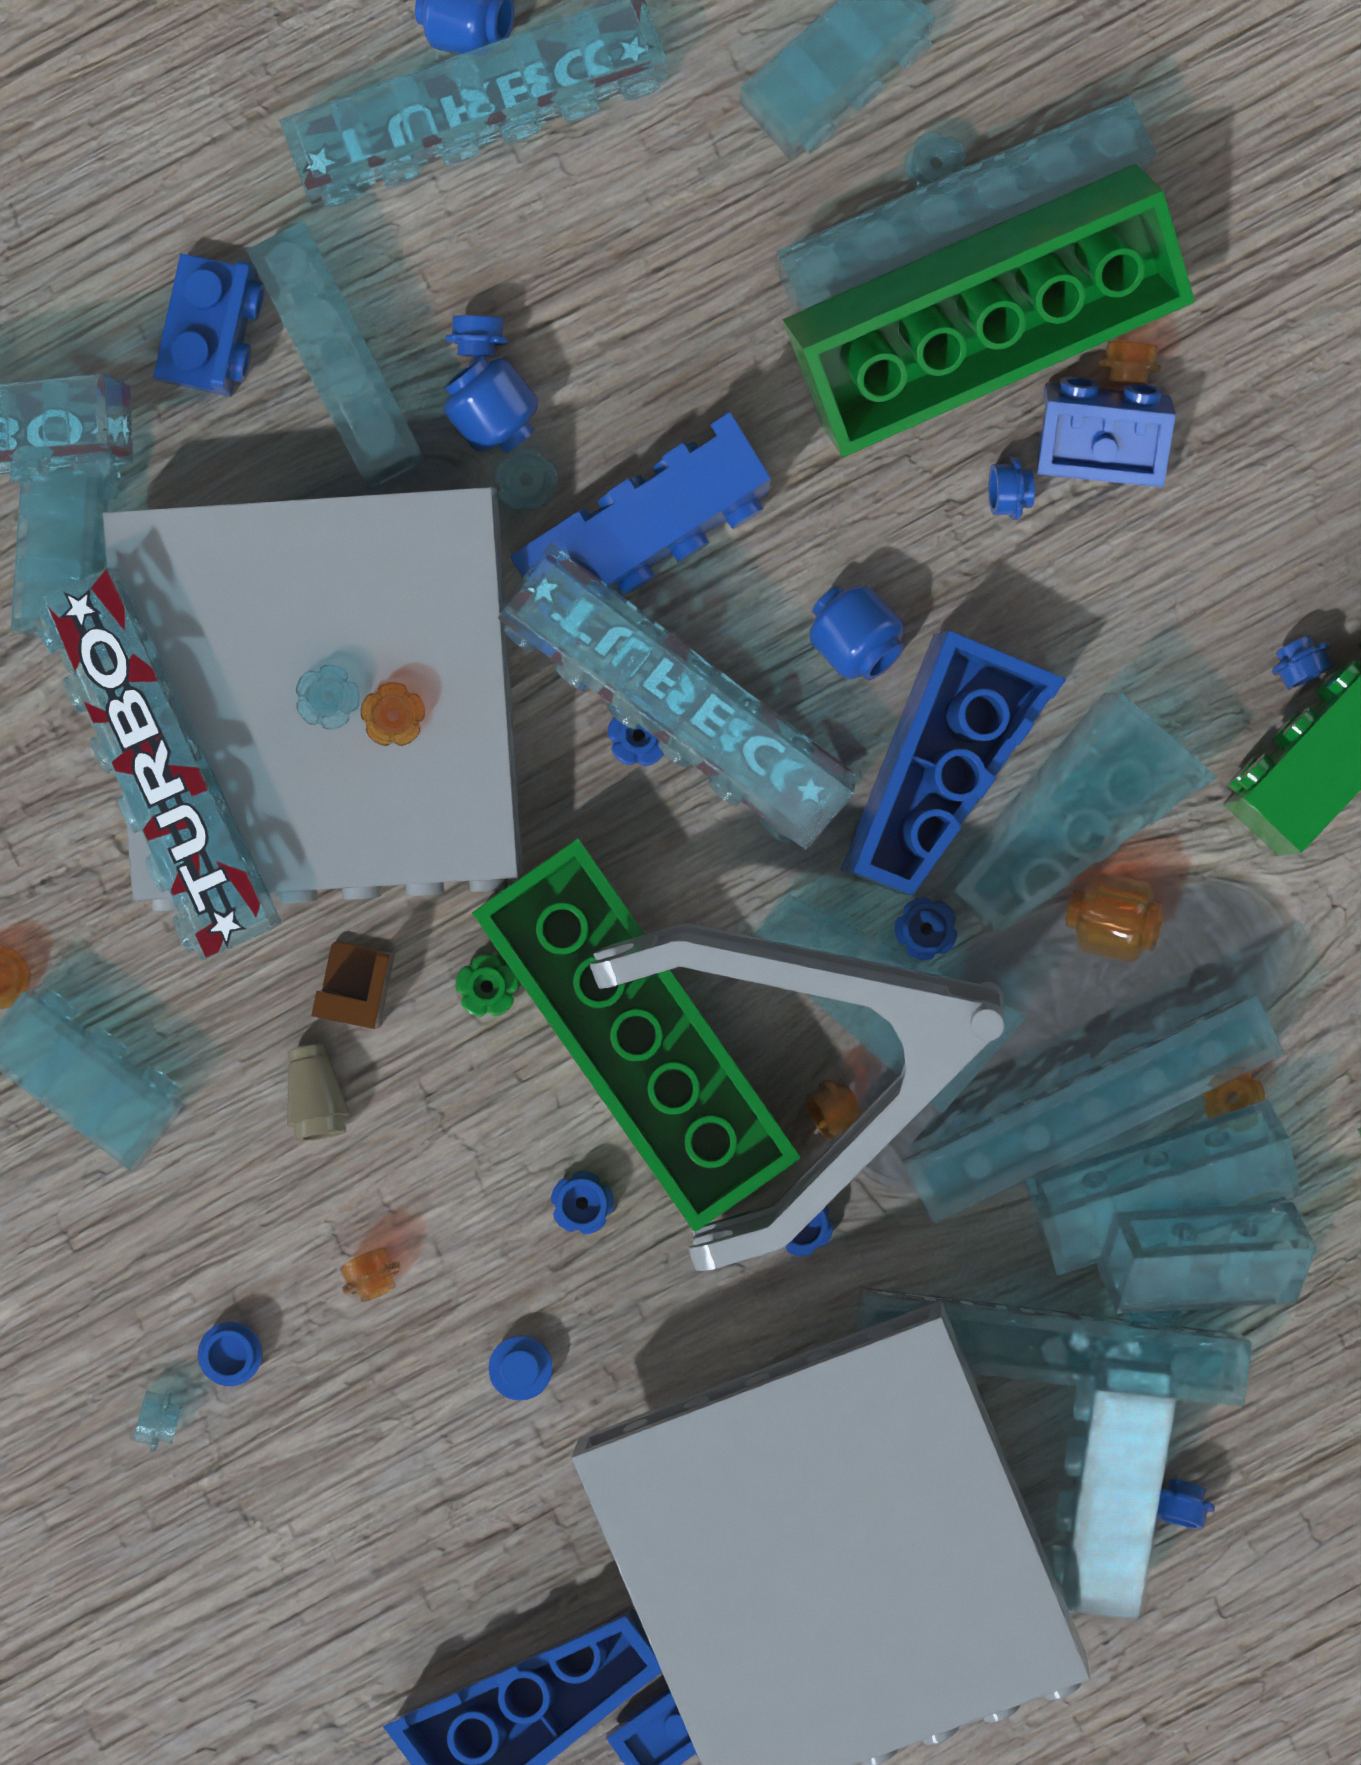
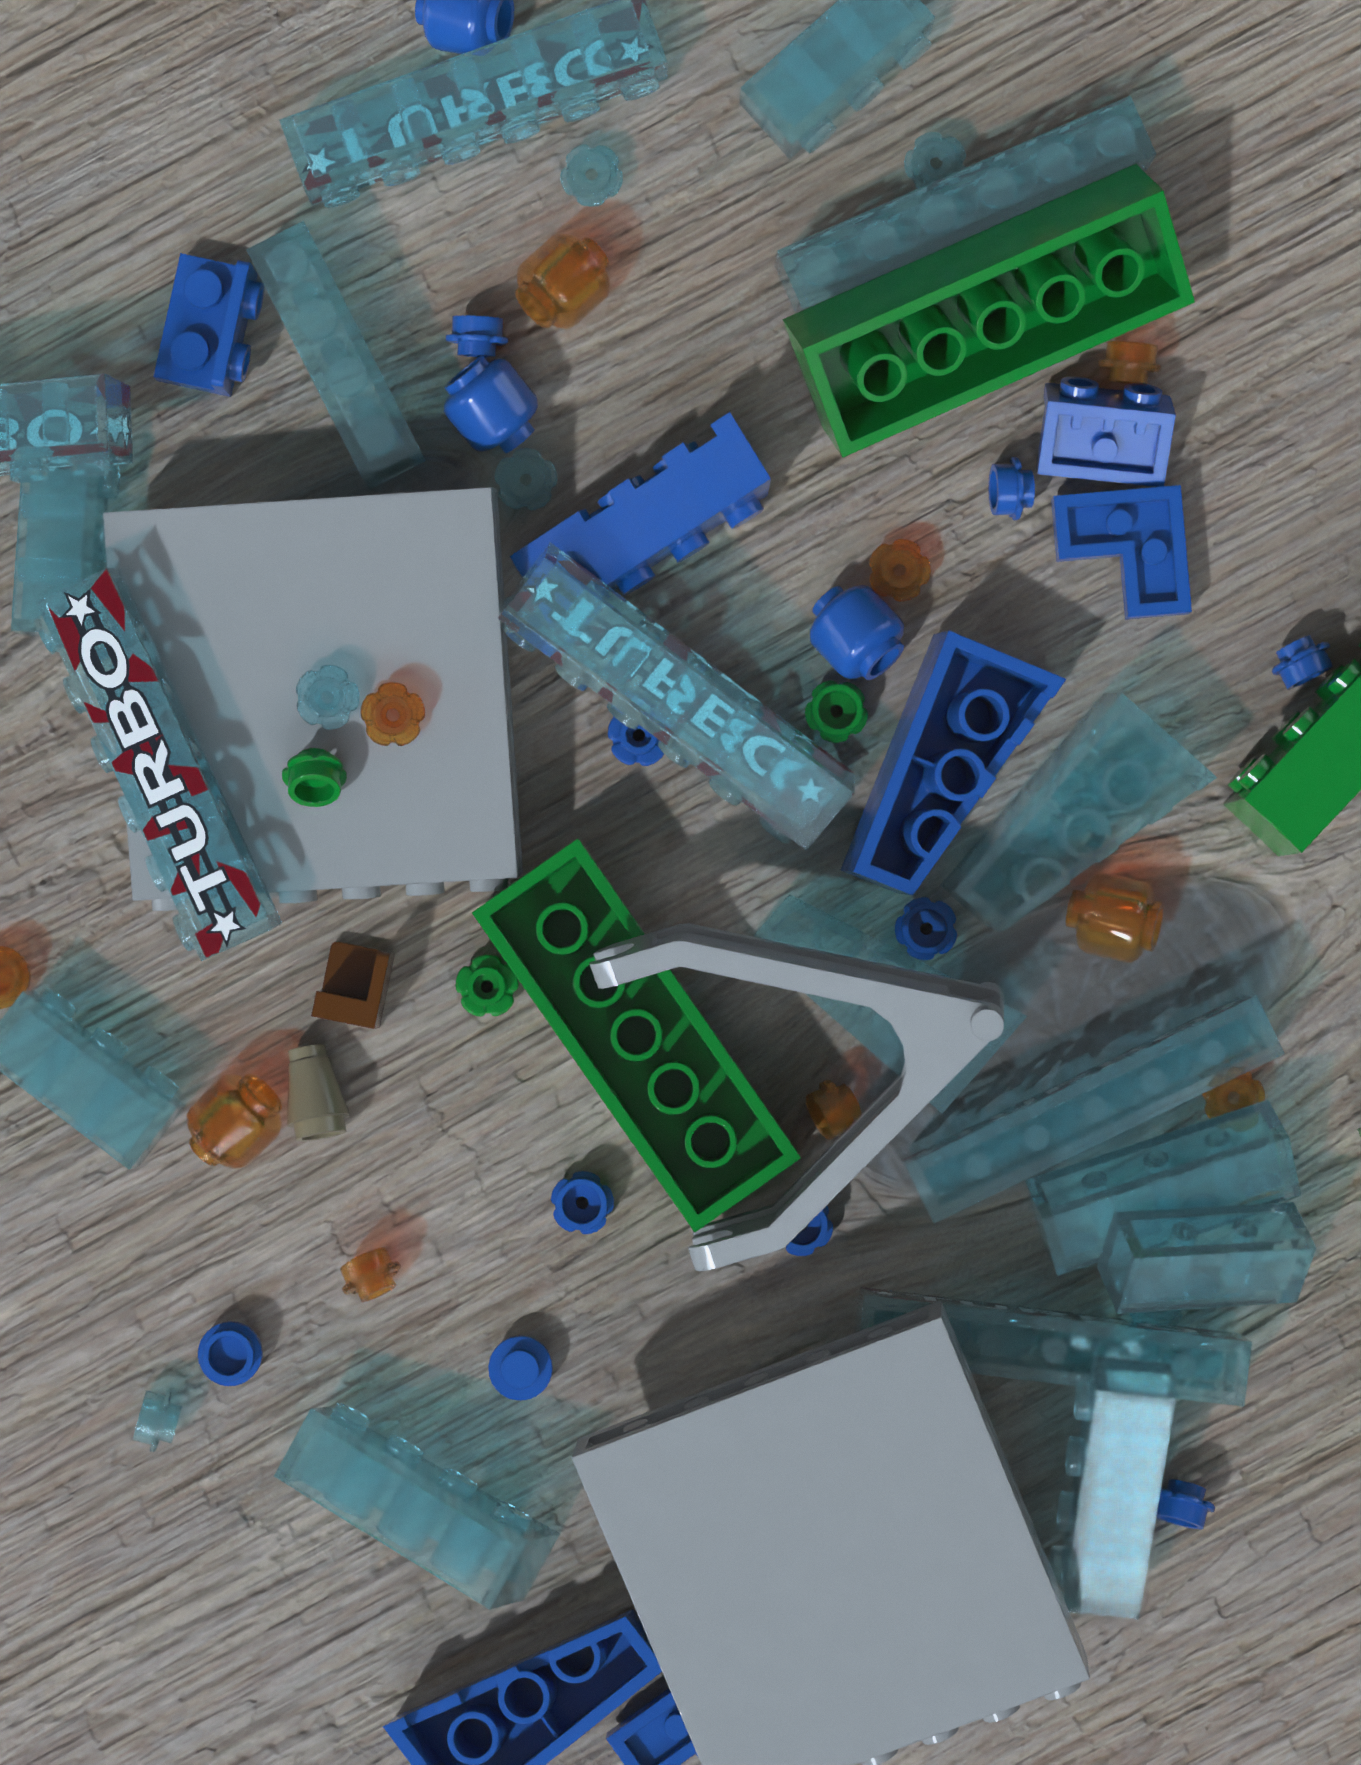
(234, 1121): none -> clear orange head
(314, 777): none -> green plate
(417, 1506): none -> clear light blue wedge
(563, 281): none -> clear orange head
(596, 191): none -> clear light blue plate
(851, 701): none -> green plate
(899, 587): none -> clear orange plate
(1142, 530): none -> blue plate

